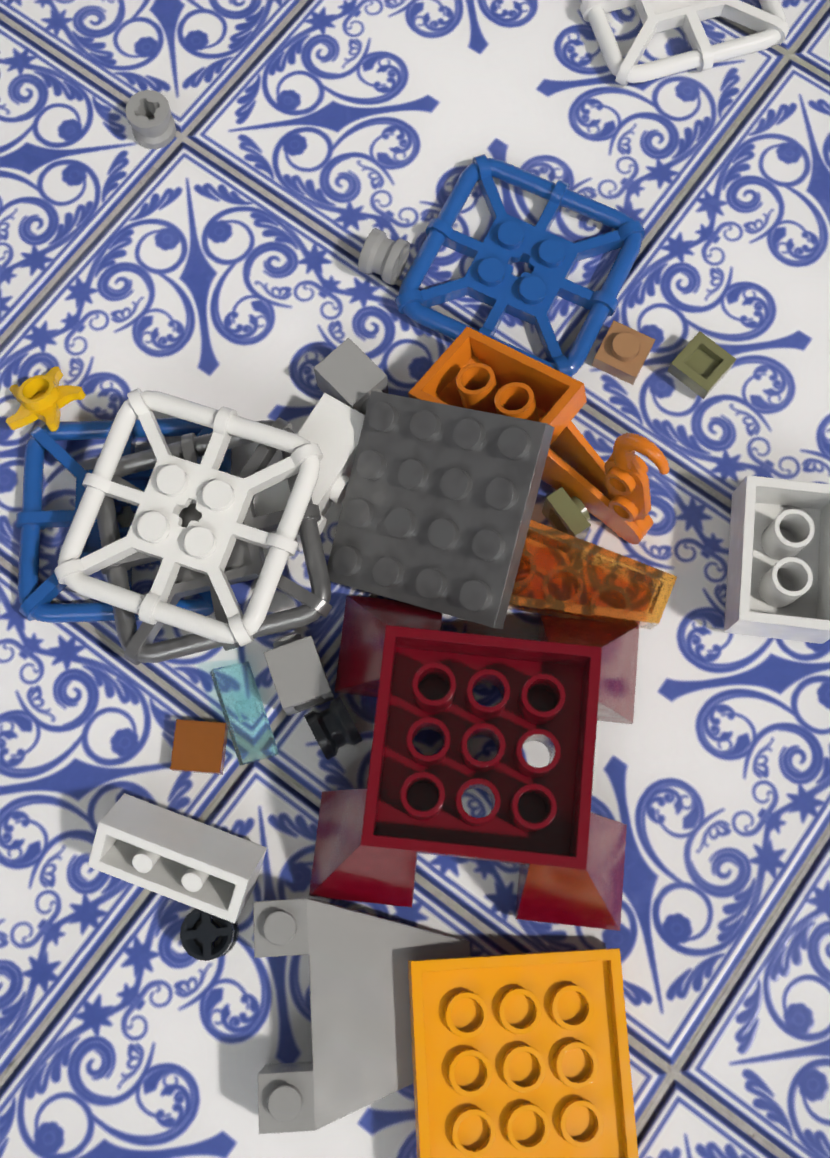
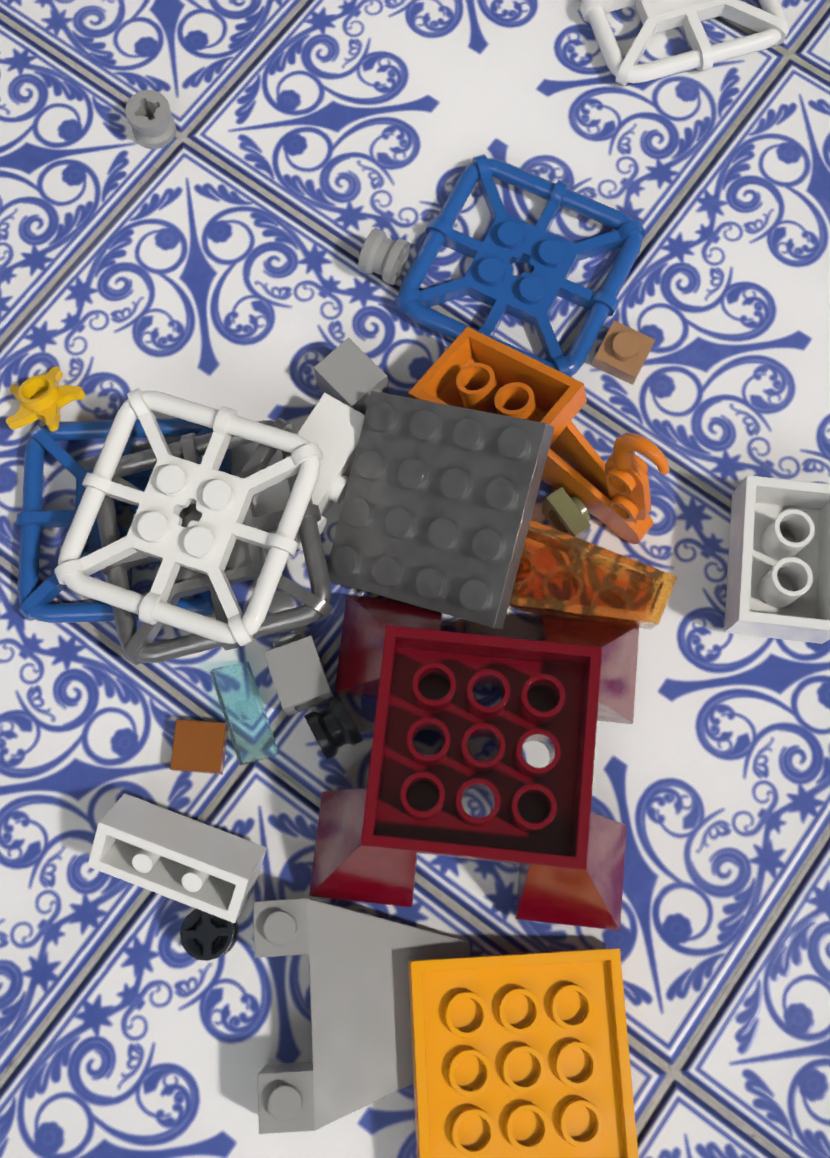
(701, 364): olive plate -> none

